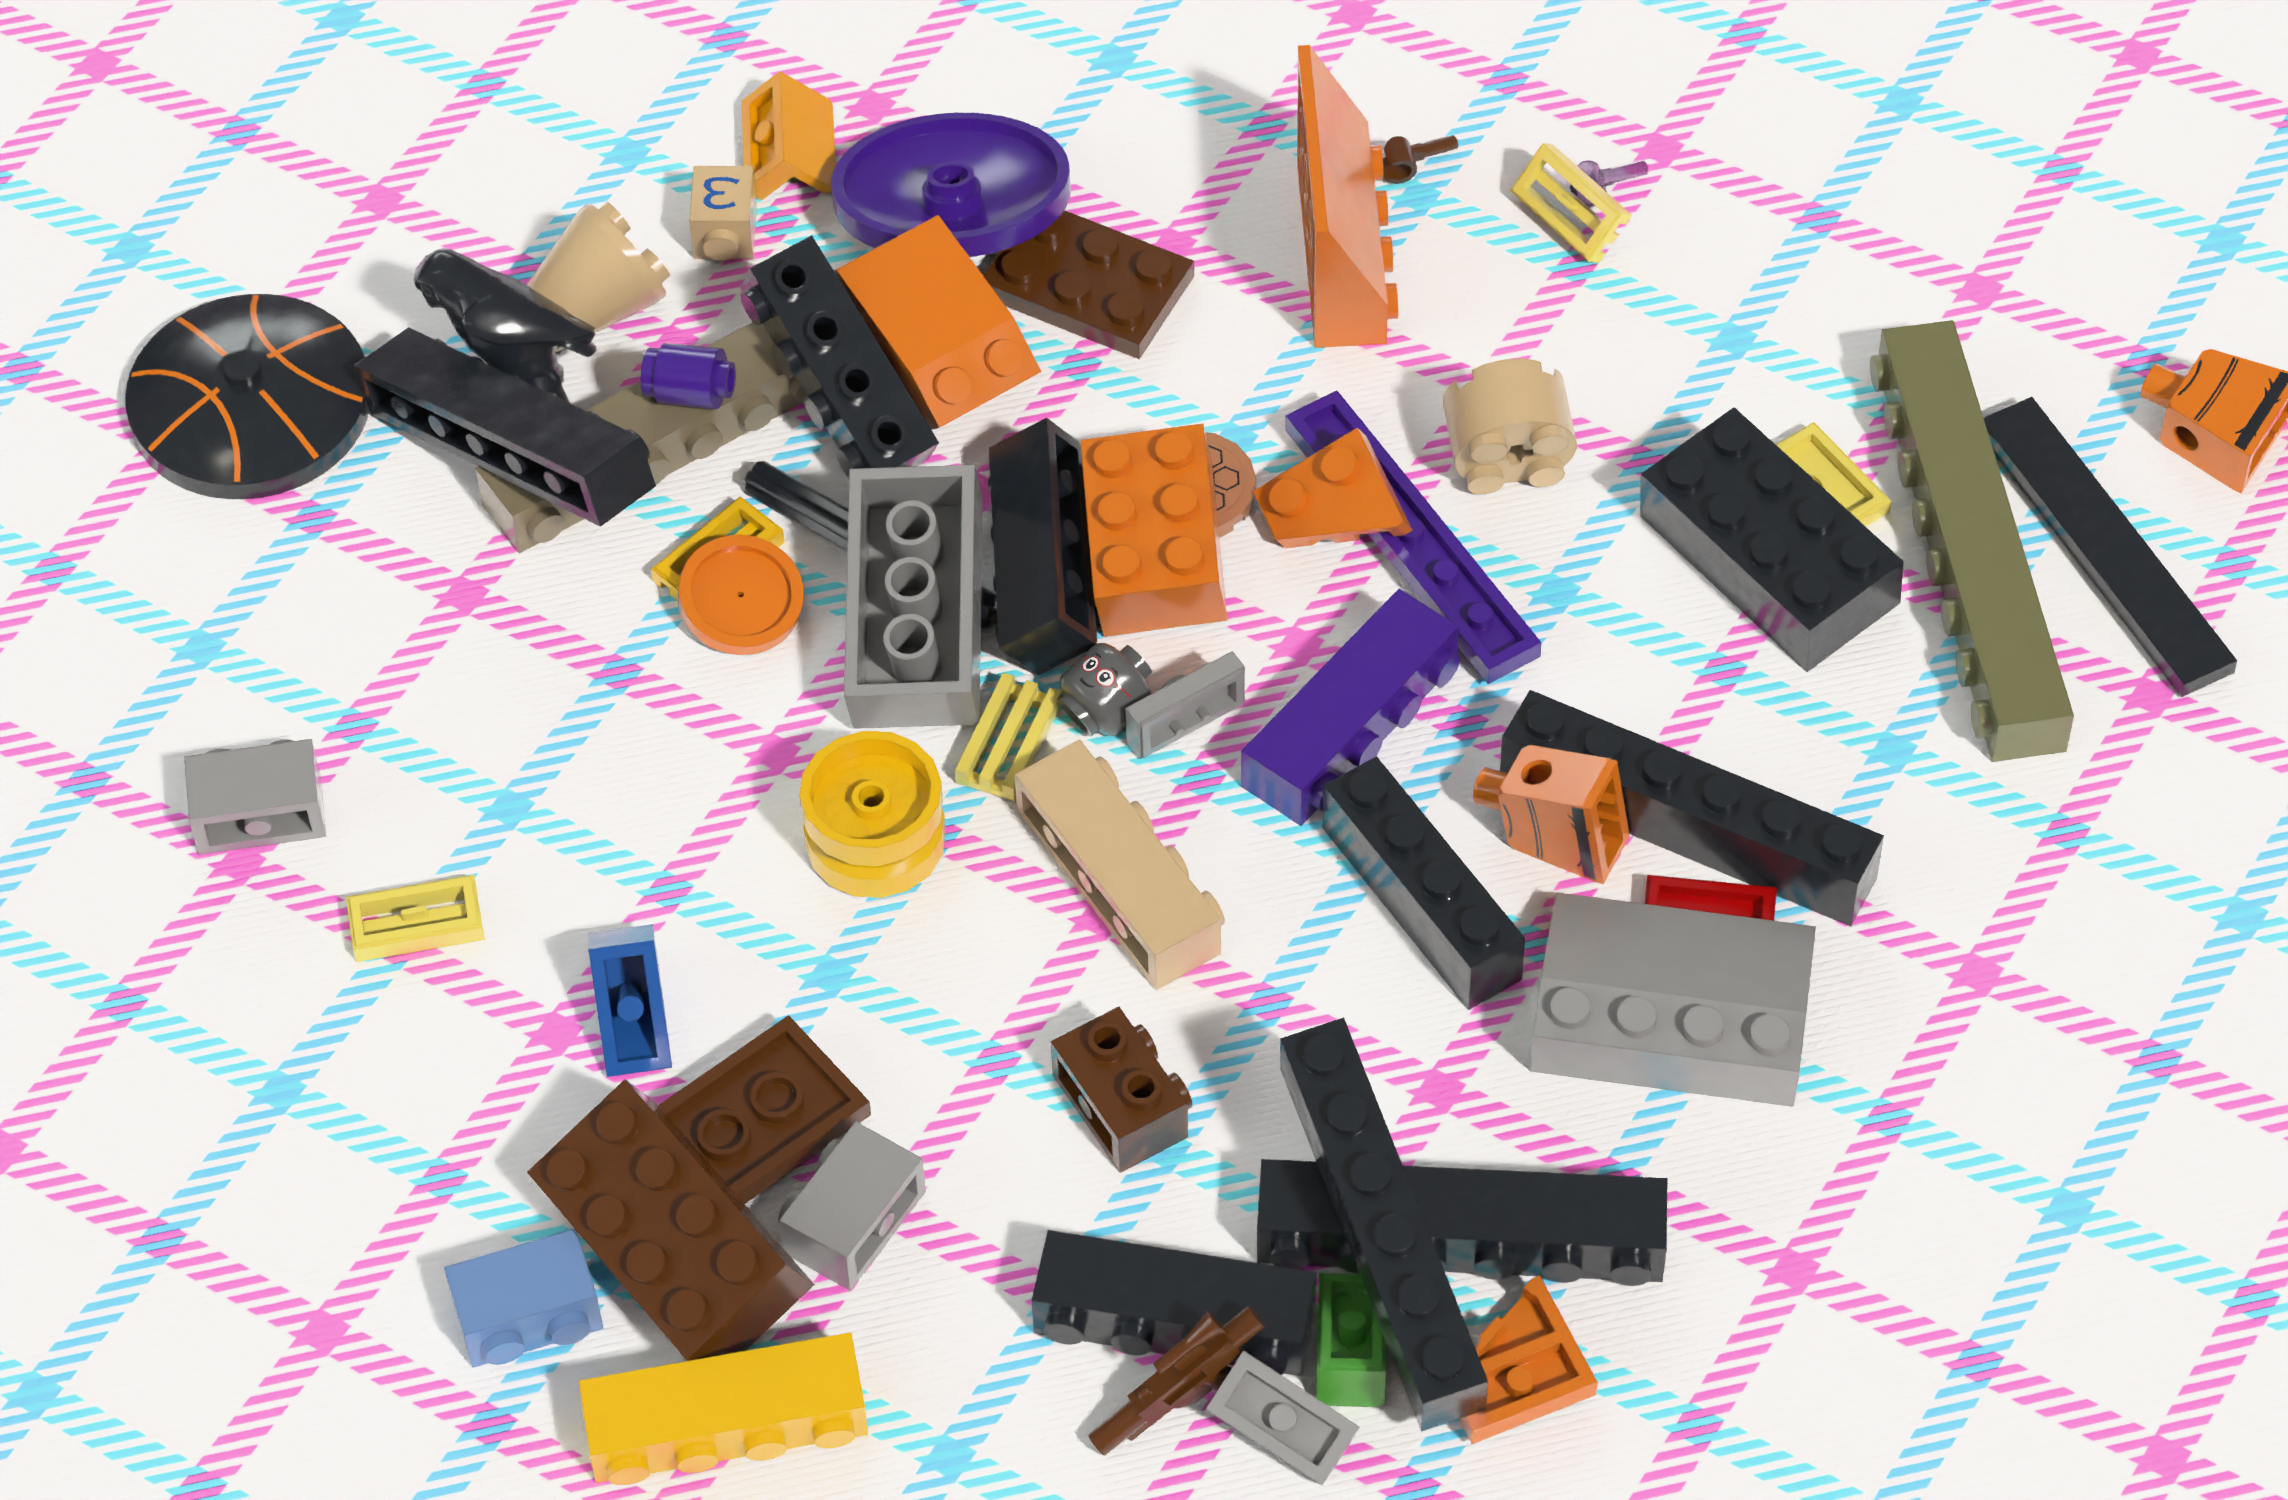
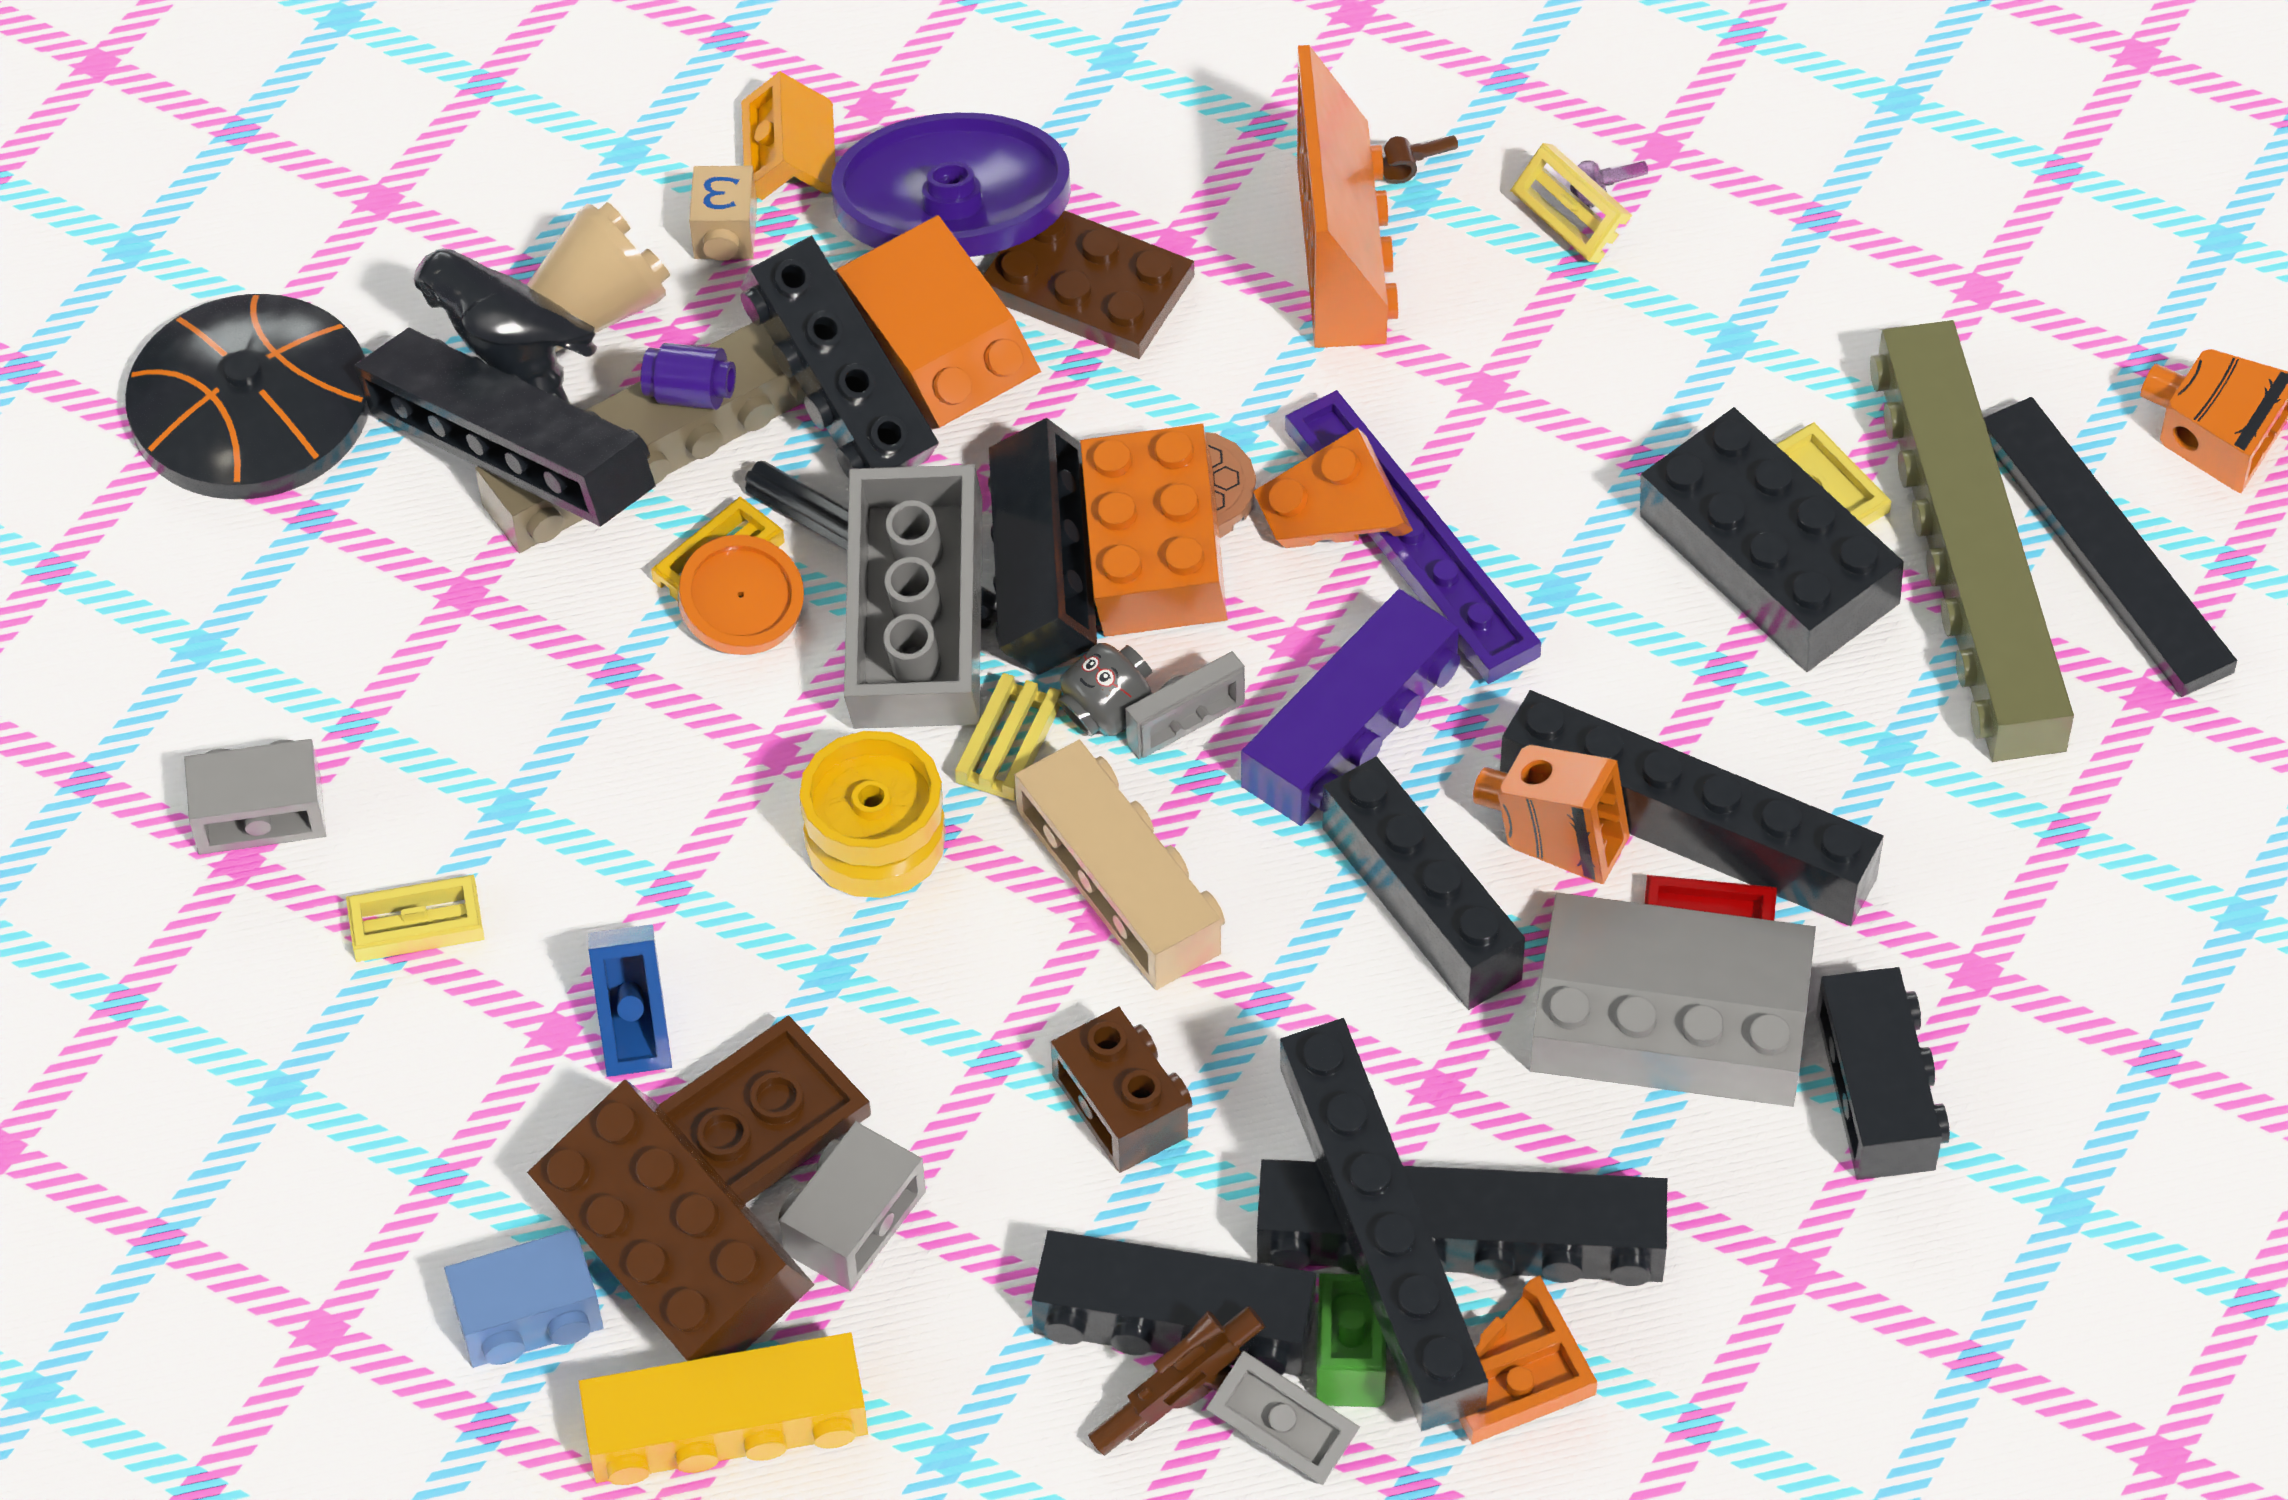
(1510, 425): tan brick -> none
(1881, 1073): none -> black brick

